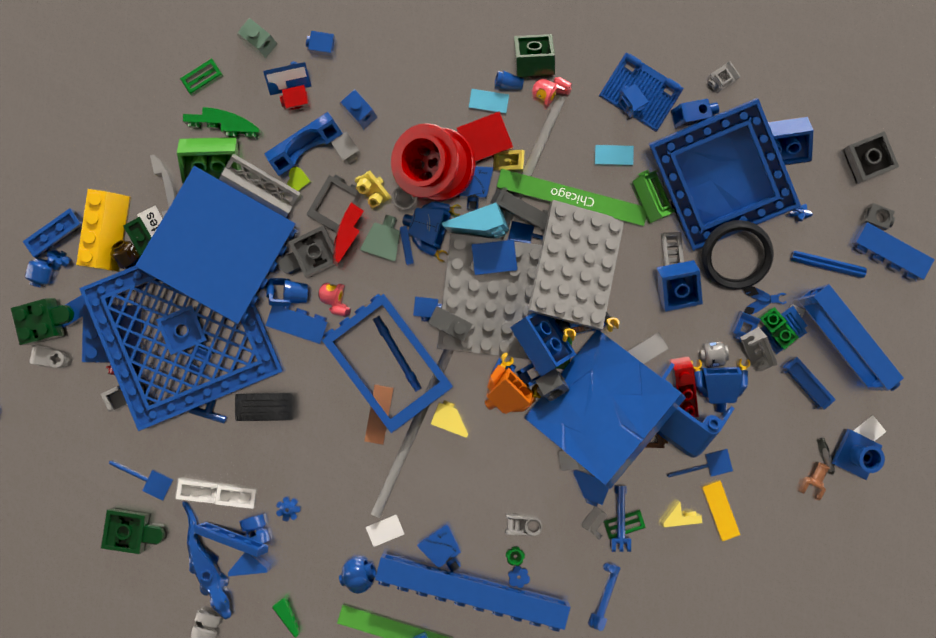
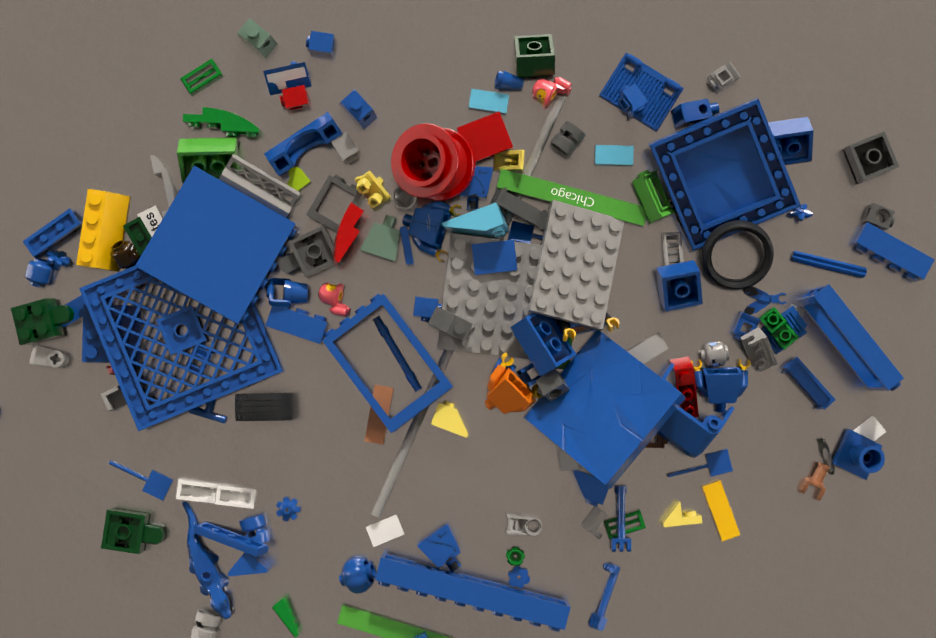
(561, 141): none -> dark grey wheel

